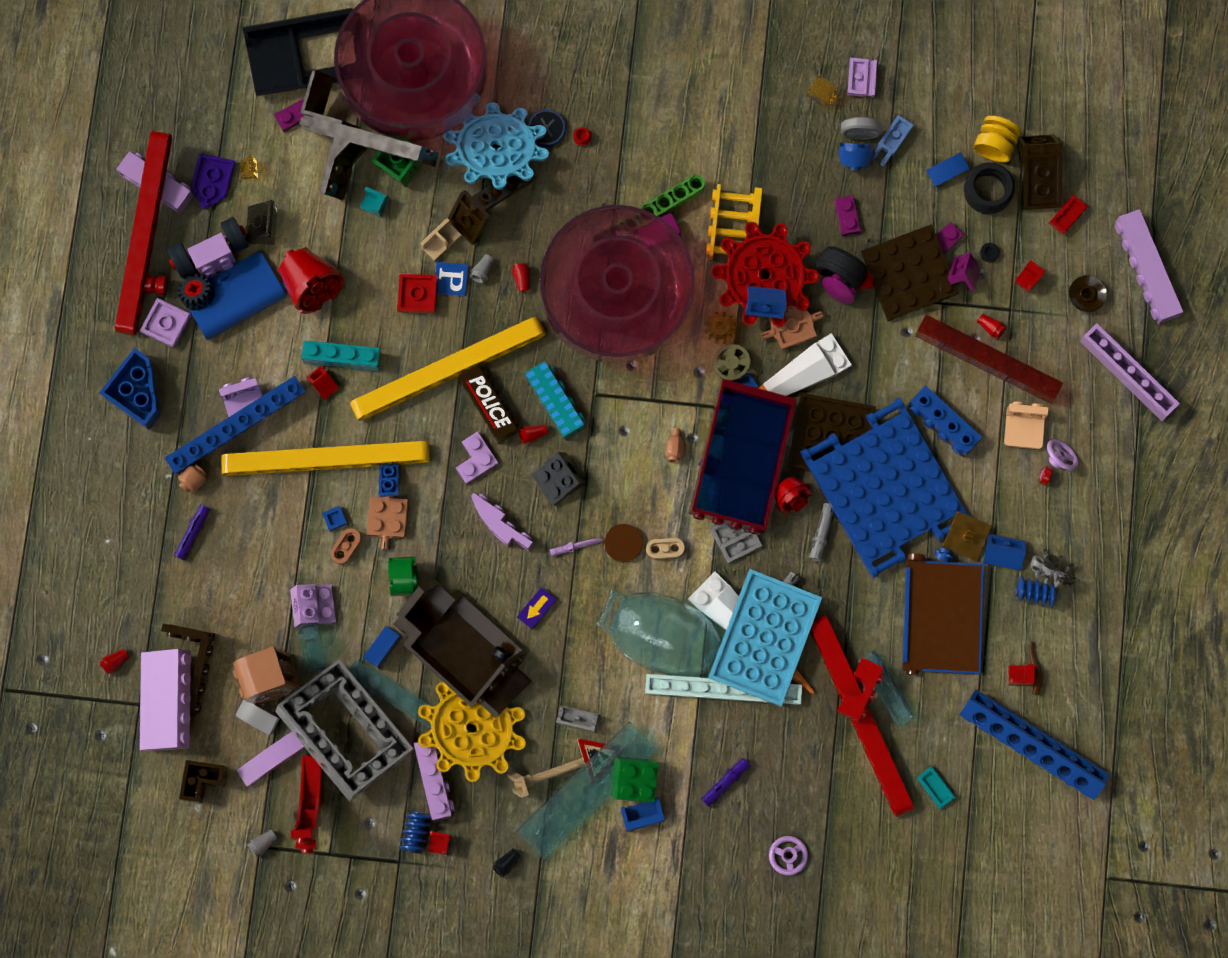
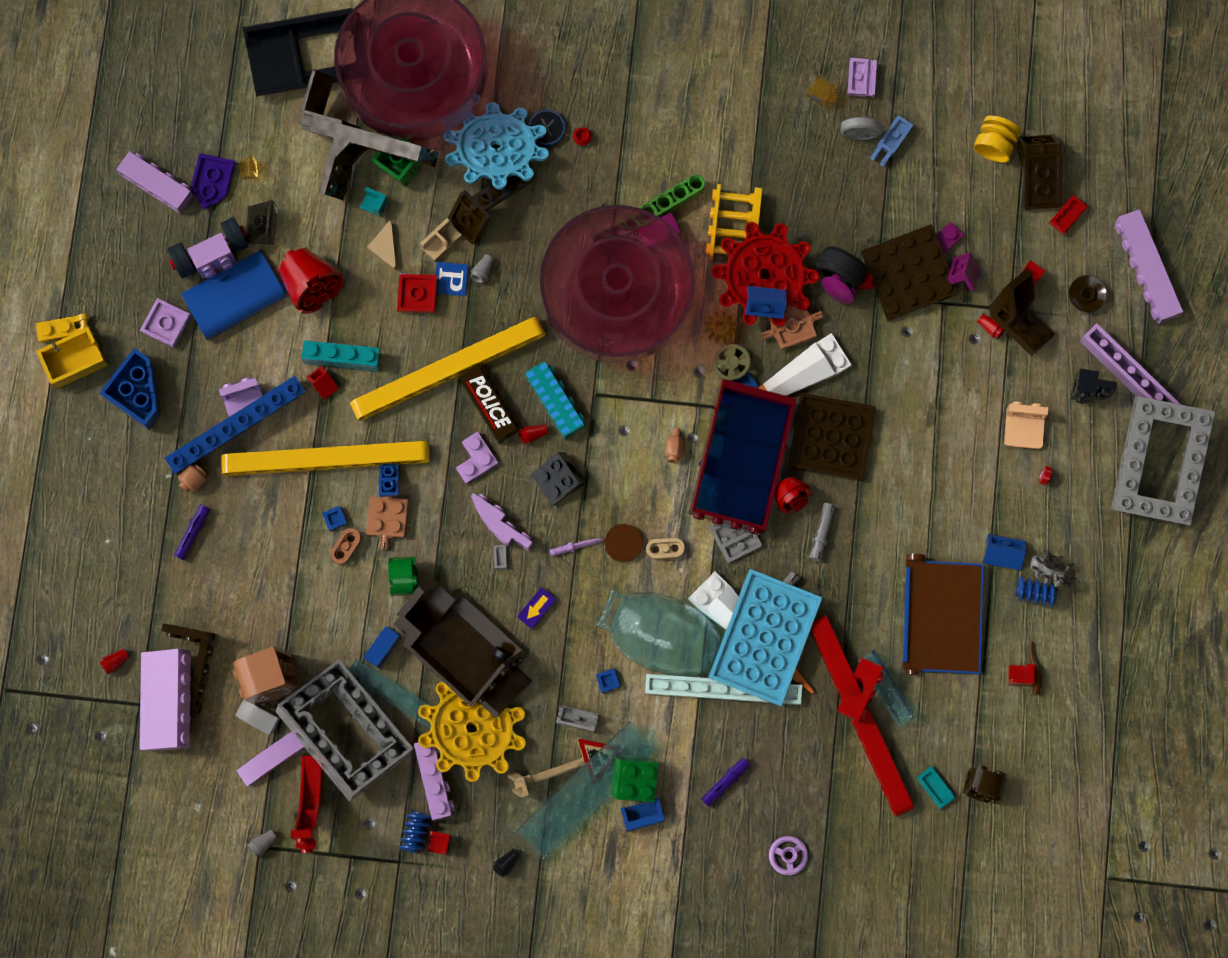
(60, 328): none -> yellow plate
(76, 359): none -> yellow piece
(143, 232): red beam -> none
(156, 284): red wheel -> none
(196, 776): dark brown brick -> none
(203, 292): black wheel -> none
(289, 116): magenta plate -> none
(311, 647): clear light blue slope -> none
(312, 604): lavender brick -> none
(383, 245): none -> tan tile
(500, 557): none -> light grey piece
(521, 276): red cone -> none
(607, 680): none -> blue tile
(847, 215): magenta plate -> none
(855, 155): blue cone -> none
(884, 487): blue plate -> none
(943, 554): blue plate -> none
(944, 421): blue brick -> none
(948, 169): blue slope -> none
(967, 536): pearl gold piece -> none
(984, 784): none -> dark brown brick
(989, 252): black tile -> none
(989, 359): clear red brick -> none
(997, 171): black tyre -> none
(1016, 316): none -> dark brown bracket
(1034, 744): blue brick -> none
(1059, 457): lavender piece -> none
(1087, 385): none -> black brick
(1134, 453): none -> light grey brick

